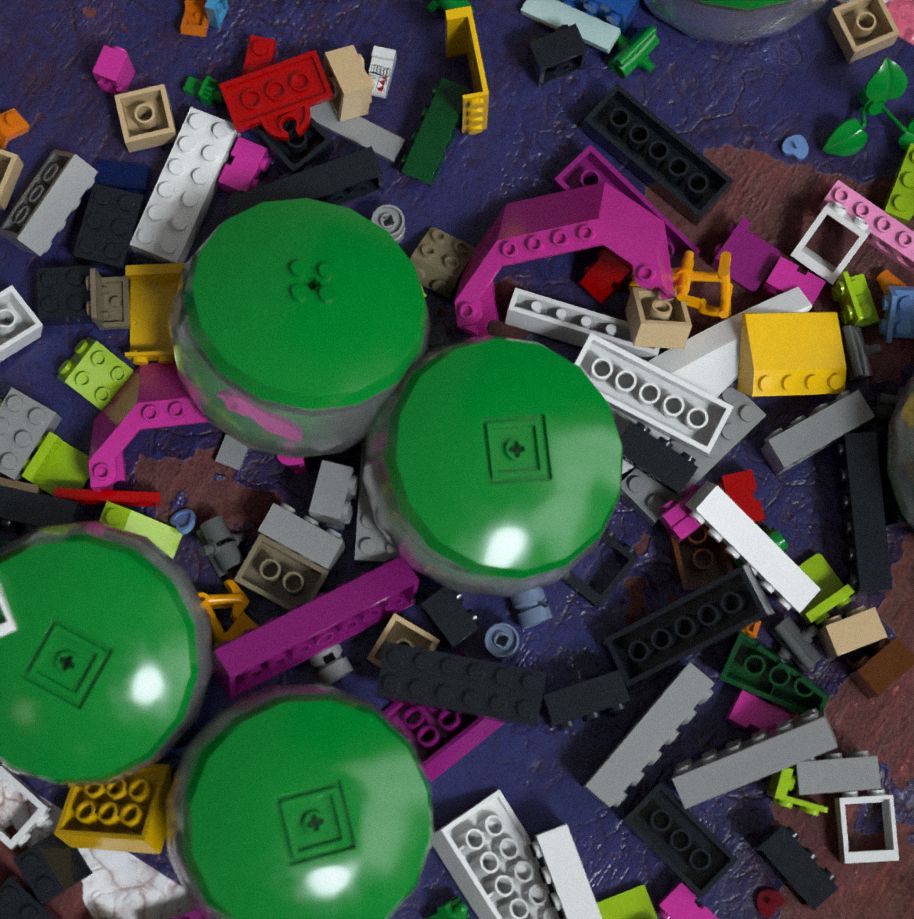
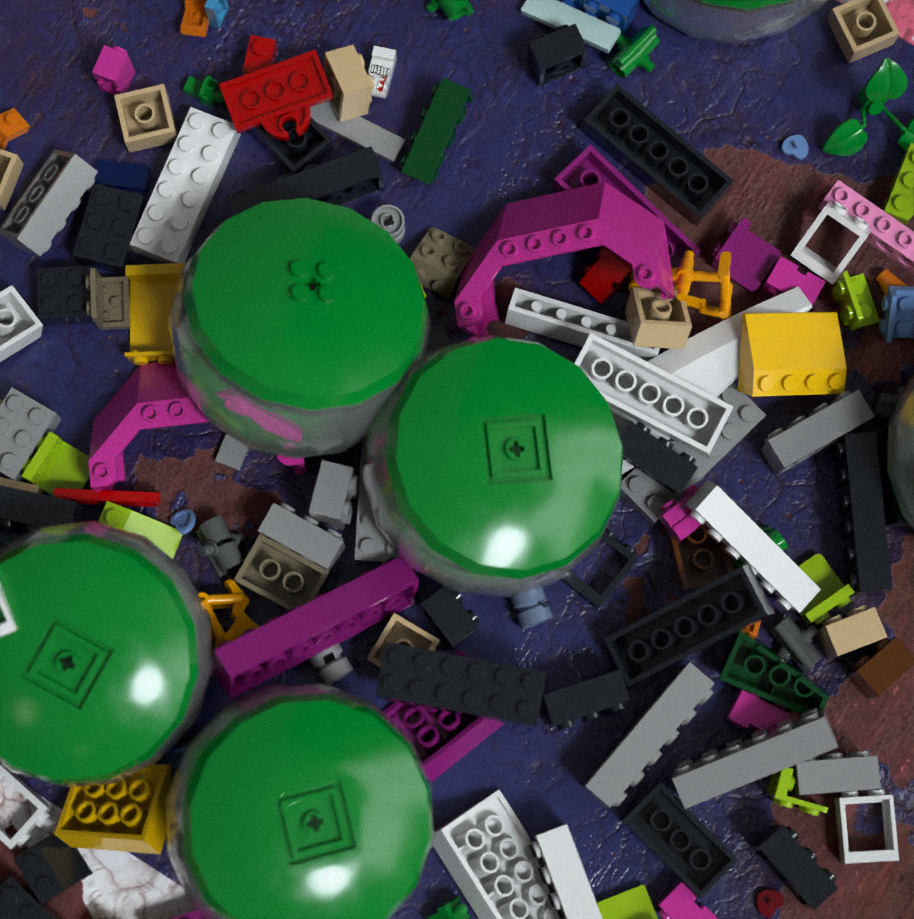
(94, 372): lime bracket -> none
(246, 167): dark pink brick -> none
(463, 40): yellow panel -> none
(501, 641): sand blue wheel -> none
(740, 490): red brick -> none
(857, 354): dark grey pin -> none

